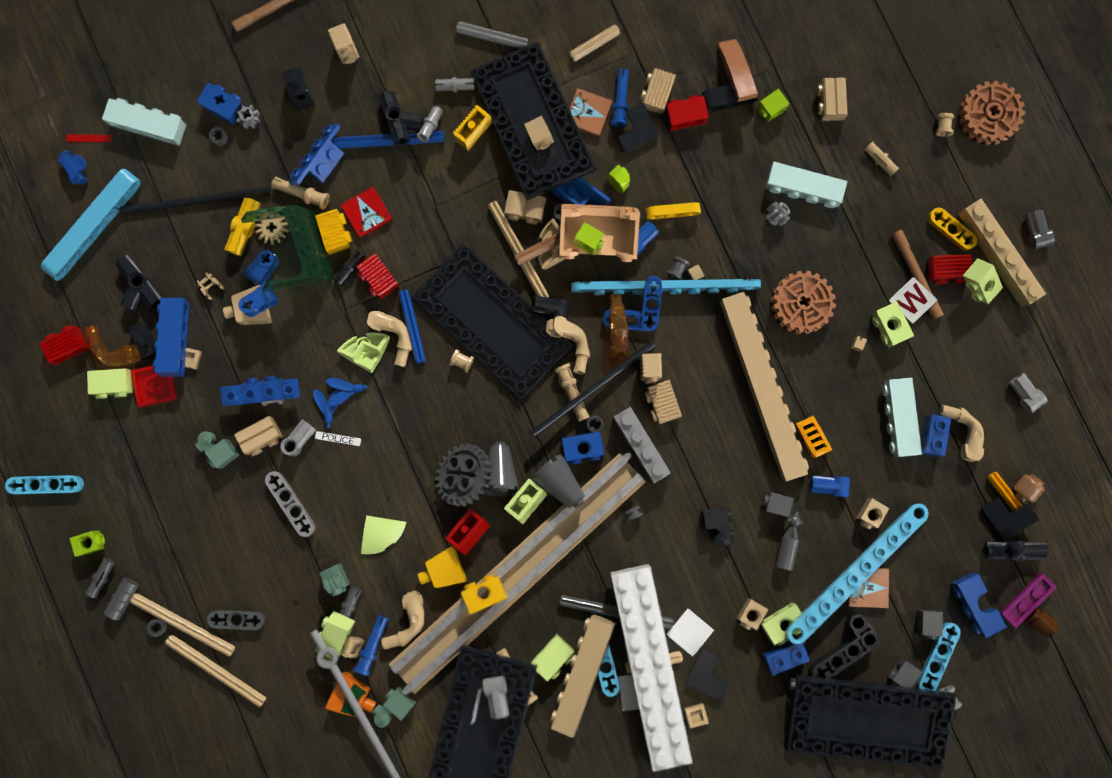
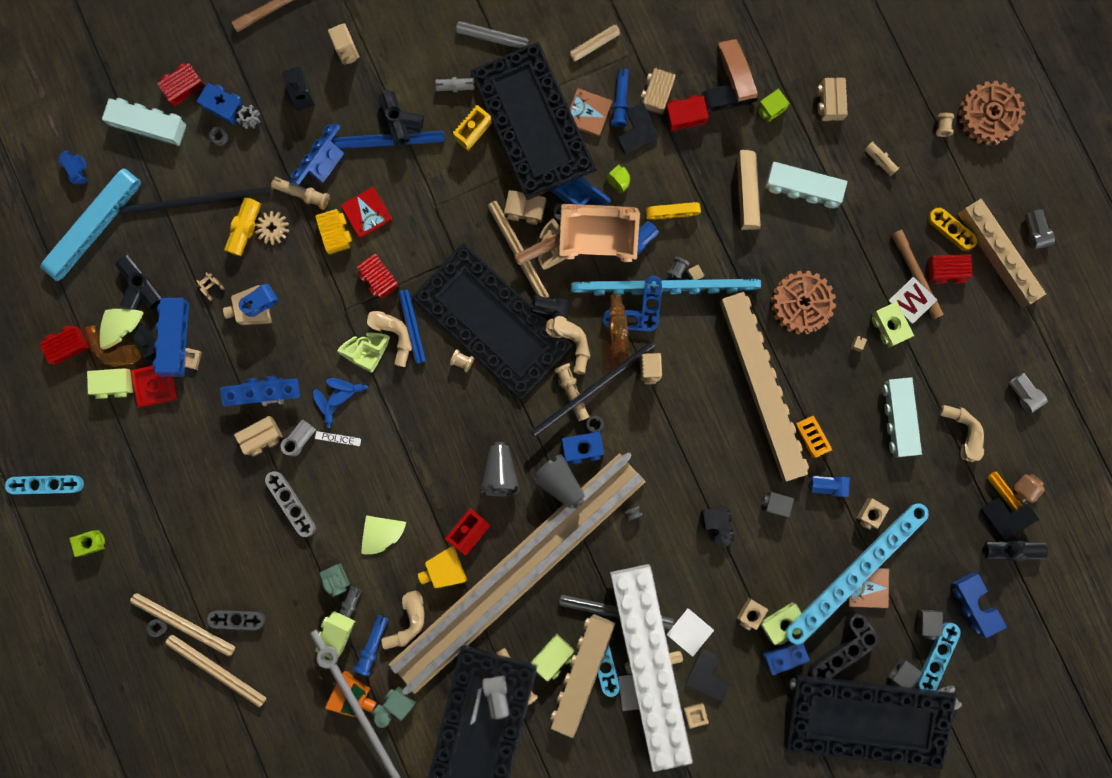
(87, 138): red sticker -> none
(105, 568): dark grey pin -> none
(117, 324): none -> yellowish green brick
(121, 598): dark grey axle -> none
(180, 84): none -> red brick
(219, 454): sand green brick -> none
(260, 270): blue piece -> none
(307, 242): clear green windscreen -> none
(349, 268): black pin -> none
(352, 647): tan tile -> none
(430, 124): light grey pin -> none
(463, 489): dark grey gear -> none
(475, 602): yellow brick -> none
(525, 501): yellowish green brick -> none
(539, 133): tan brick -> none
(589, 239): lime brick -> none
(641, 445): light grey brick -> none
(663, 402): tan brick -> none
(748, 190): none -> tan brick
(778, 213): light grey gear -> none
(789, 544): dark grey wheel -> none
(935, 435): blue brick -> none
(982, 281): yellowish green brick -> none
(1028, 600): magenta plate -> none
(1043, 622): reddish brown brick -> none

